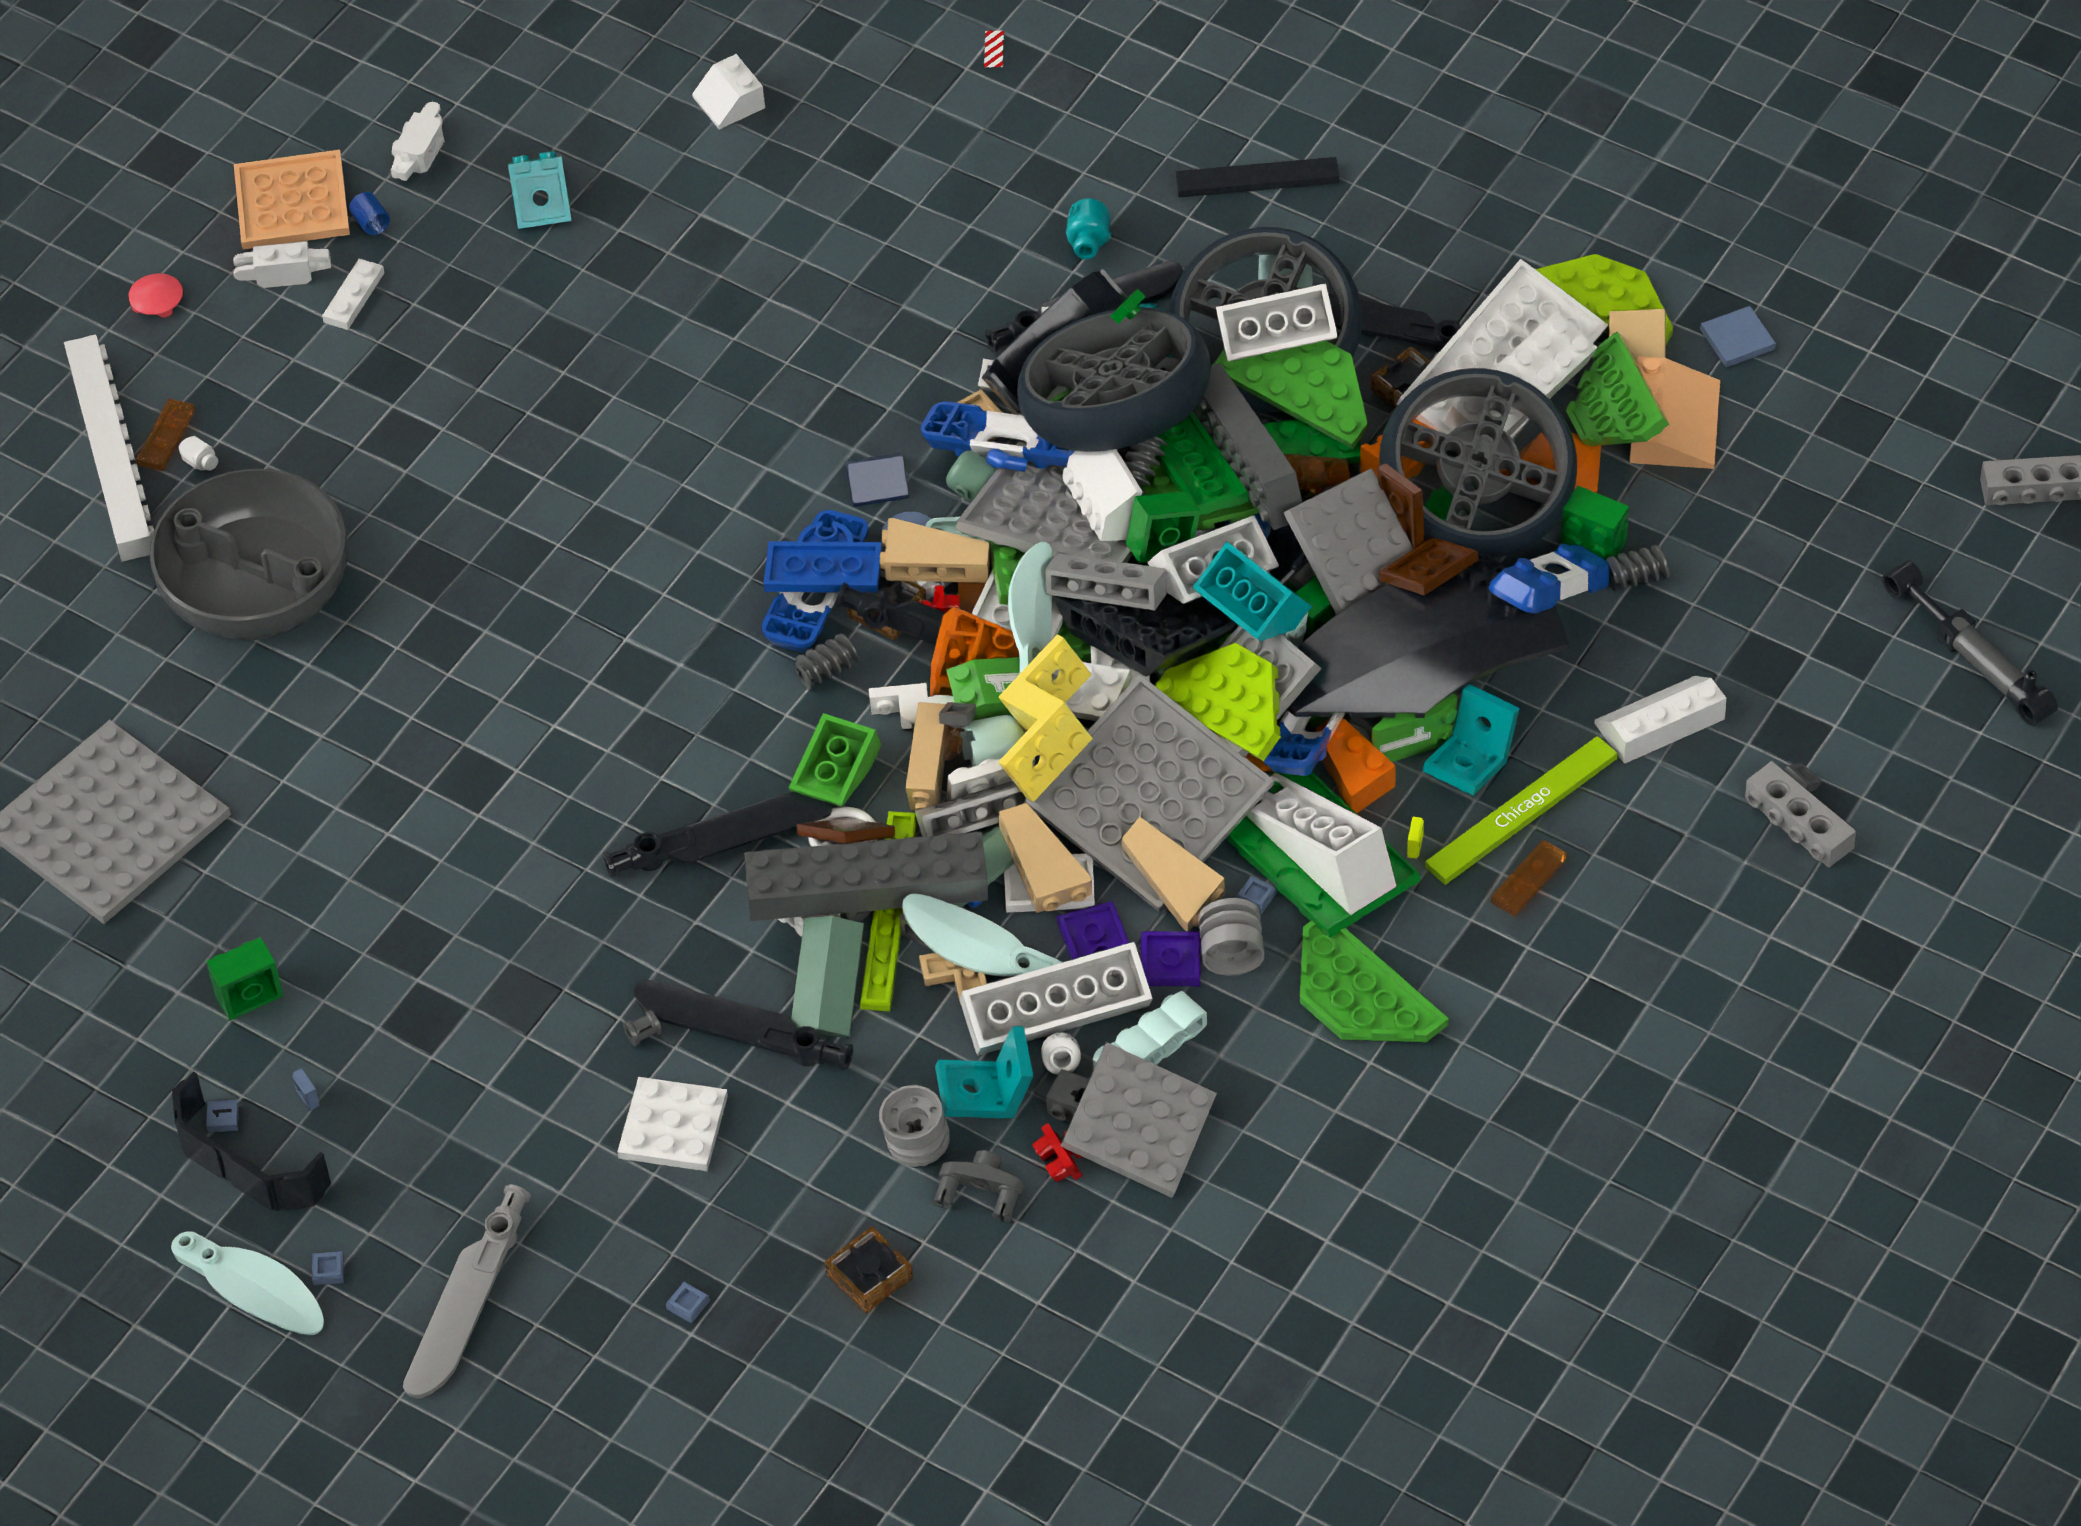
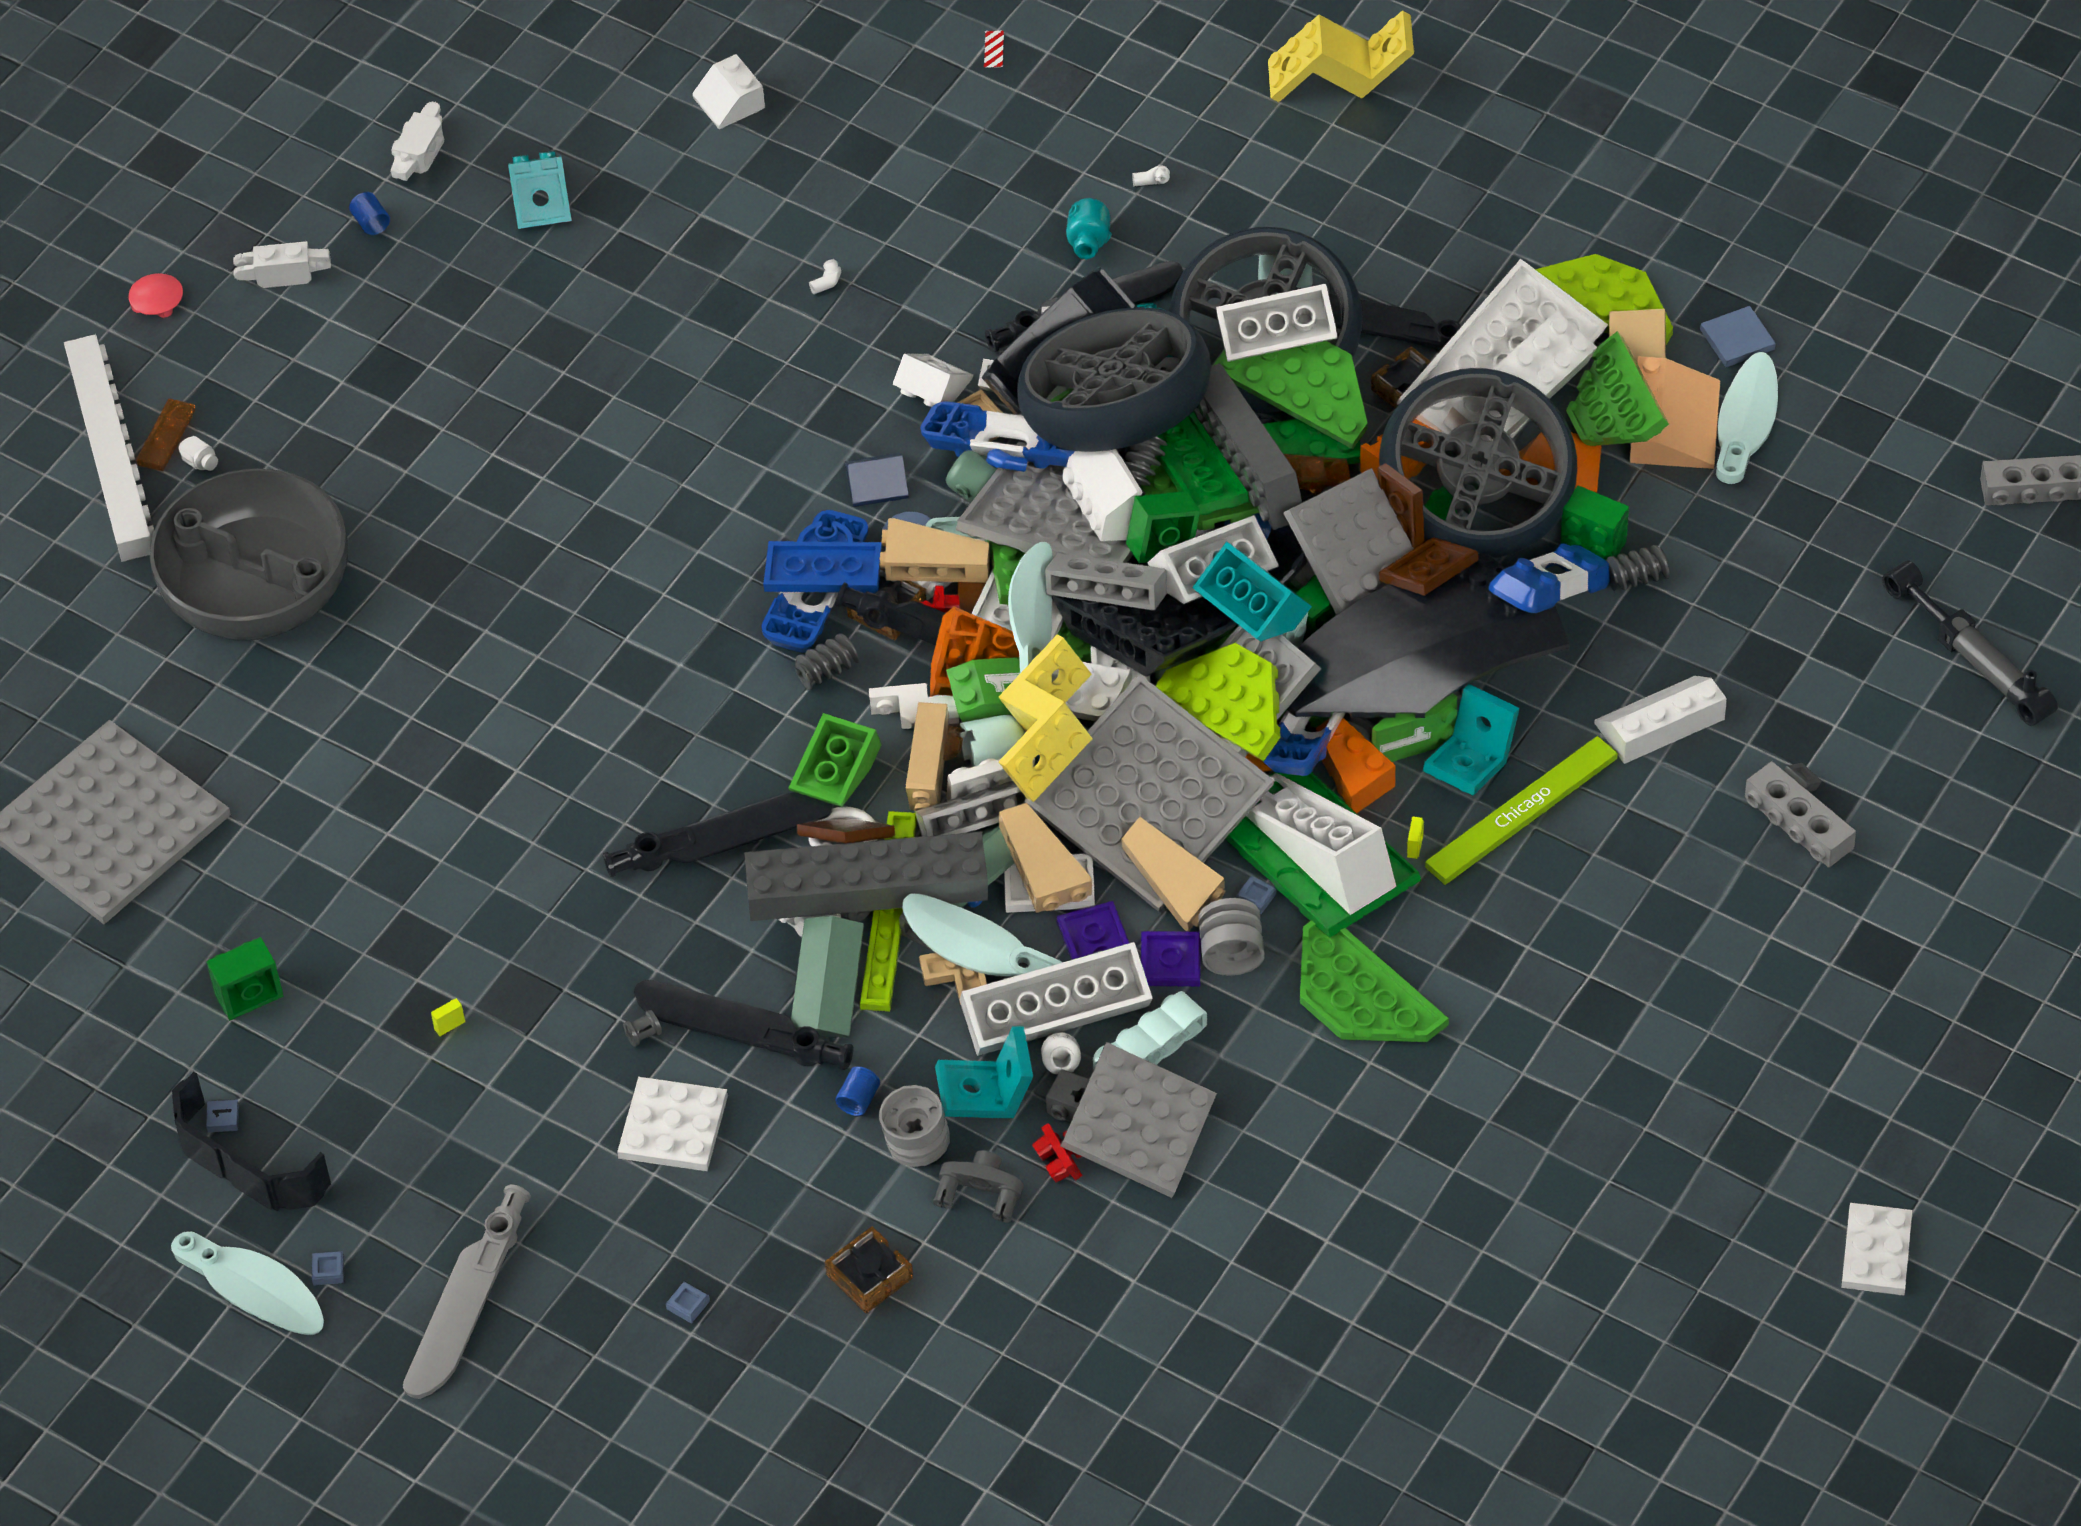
(291, 199): light nougat plate -> none
(305, 1089): sand blue tile -> none
(353, 294): white plate -> none
(448, 1017): none -> neon yellow tile
(829, 279): none -> white arm
(857, 1091): none -> blue piece
(930, 379): none -> white slope
(957, 714): dark grey plate -> none
(1129, 307): green plate -> none
(1156, 175): none -> white arm
(1257, 177): black tile -> none
(1340, 56): none -> light yellow bracket
(1528, 878): clear orange tile -> none
(1746, 416): none -> light aqua plant
(1877, 1249): none -> white plate

